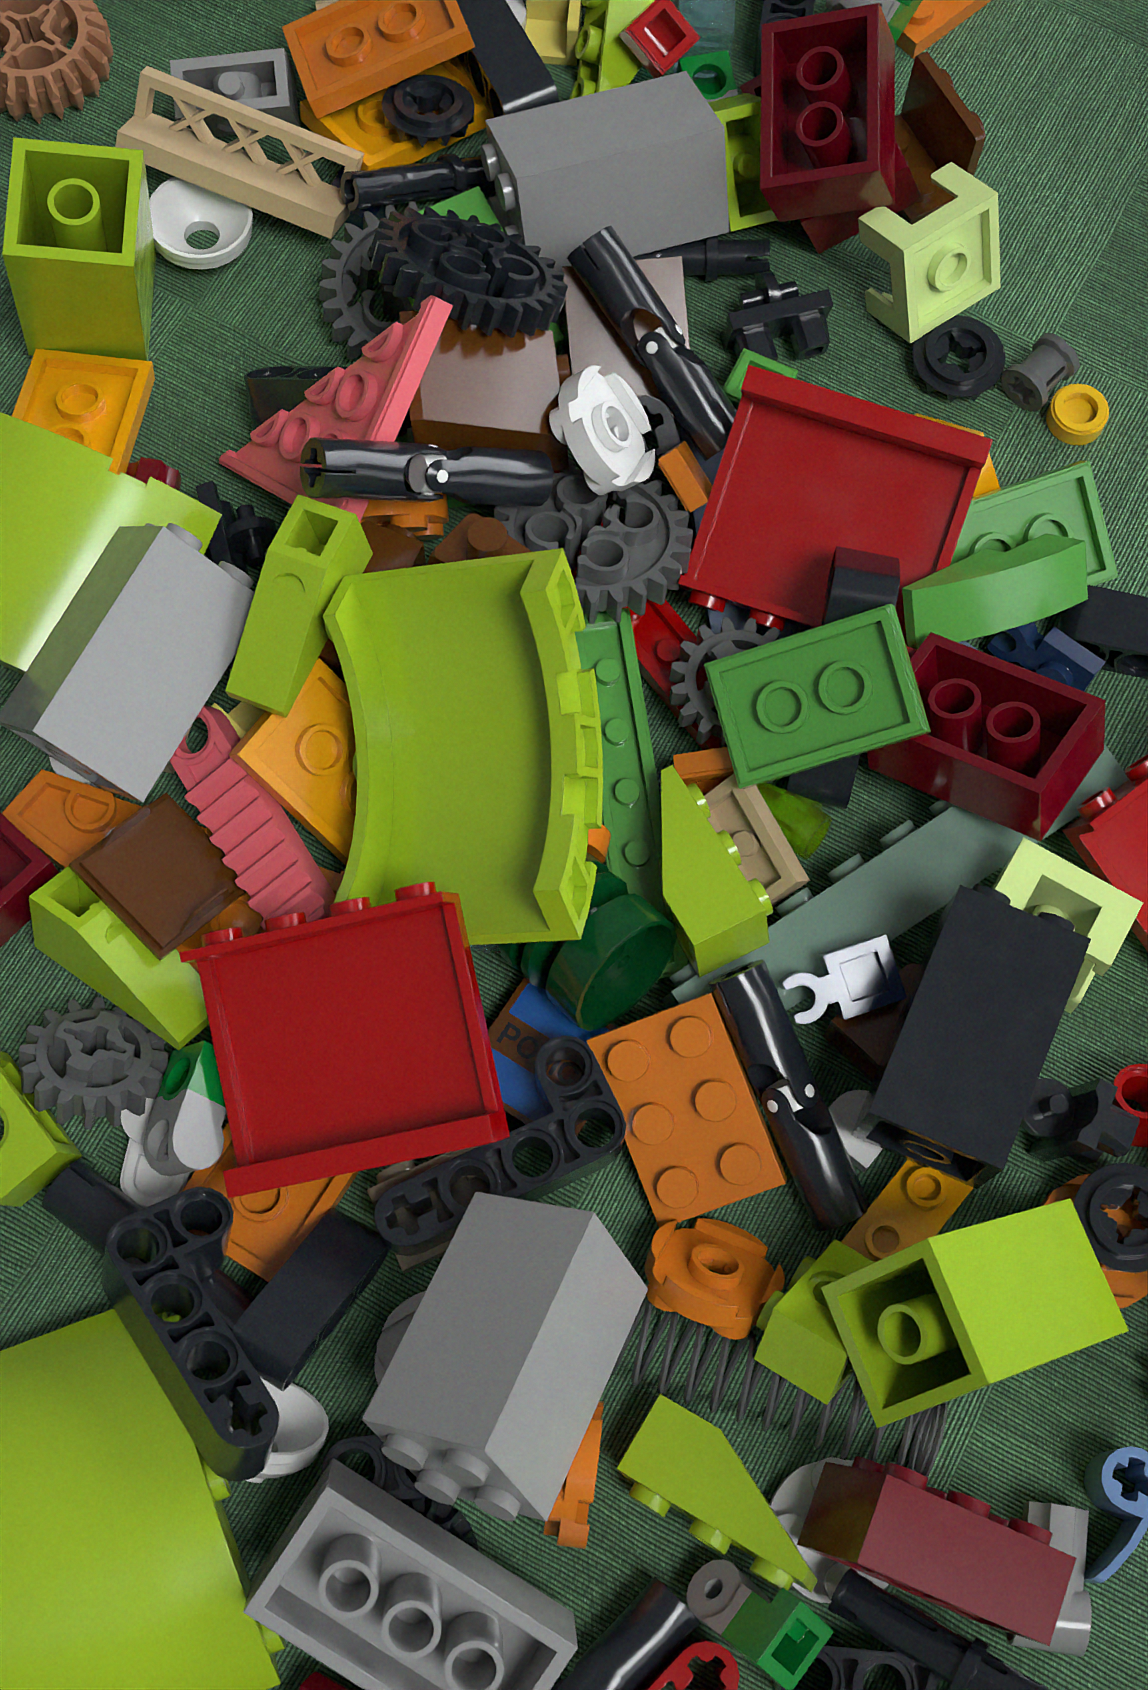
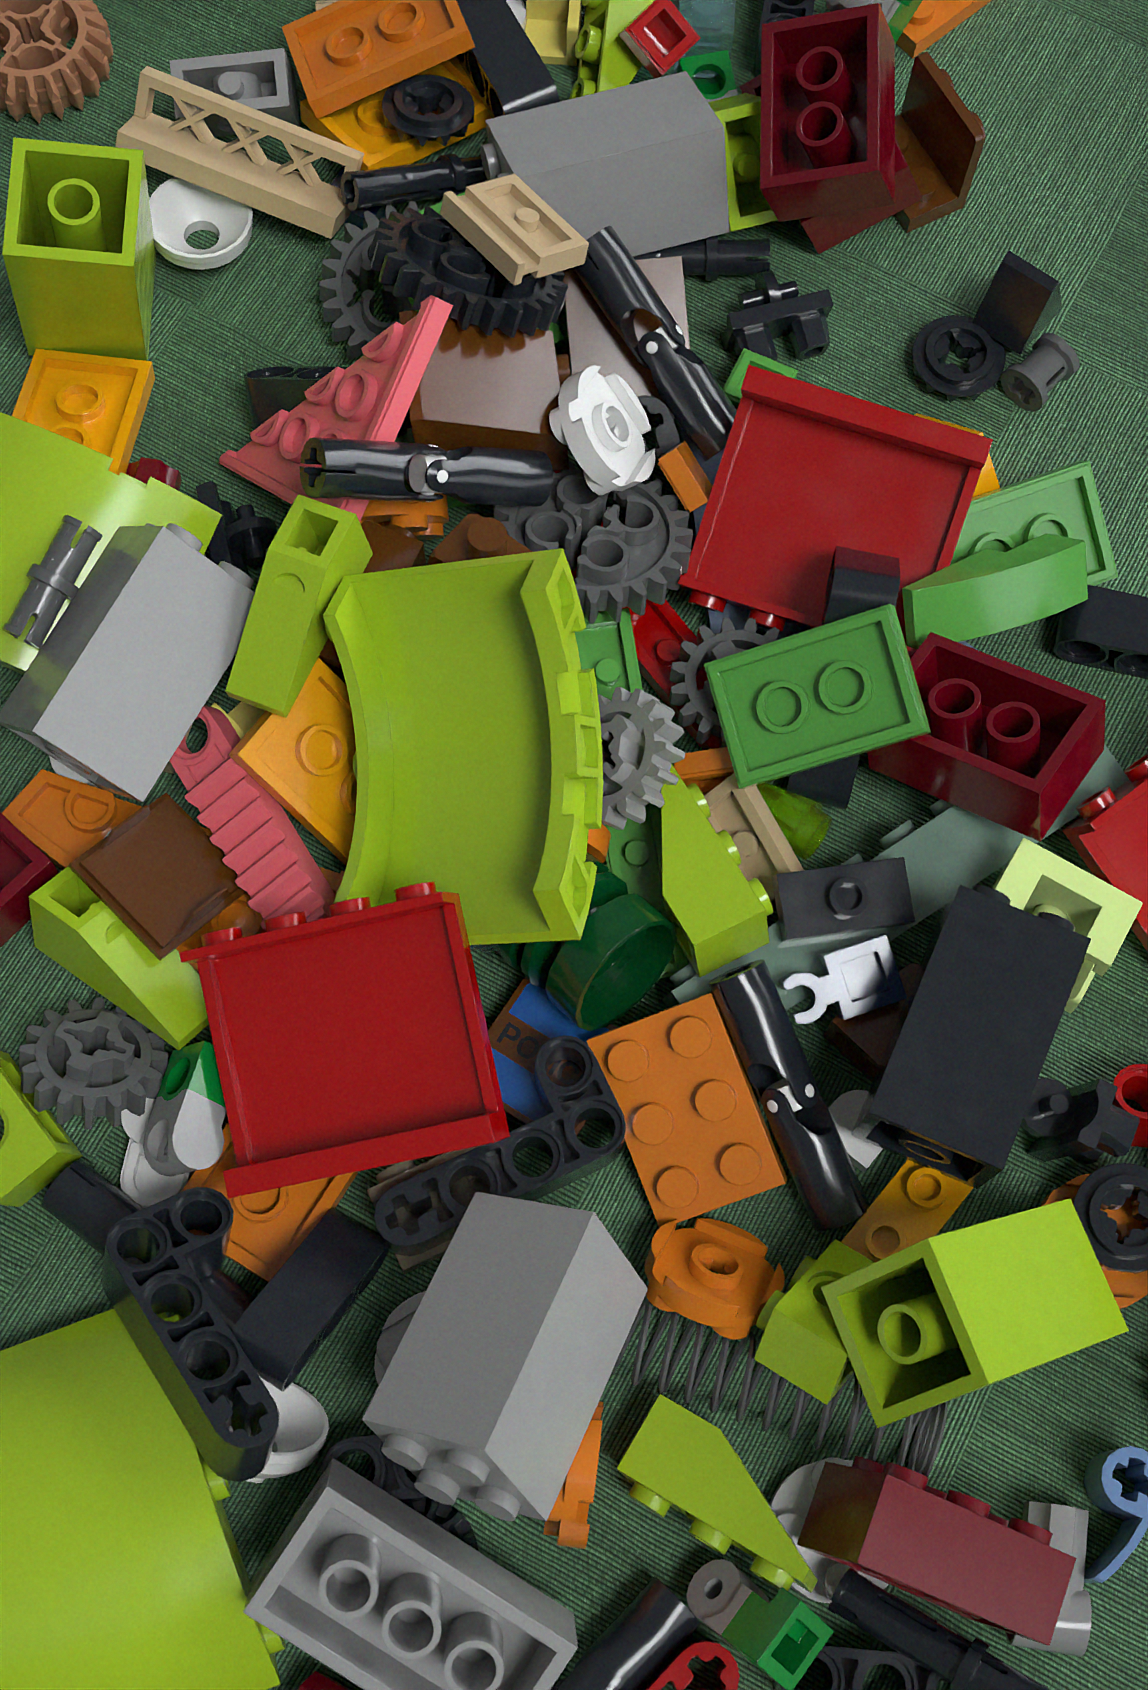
(52, 581): none -> dark grey pin
(514, 228): none -> tan plate
(636, 754): none -> light grey gear
(843, 899): none -> black plate
(940, 260): yellowish green panel -> none
(1018, 303): none -> black slope
(1049, 656): dark blue plate -> none
(1077, 414): yellow tile -> none

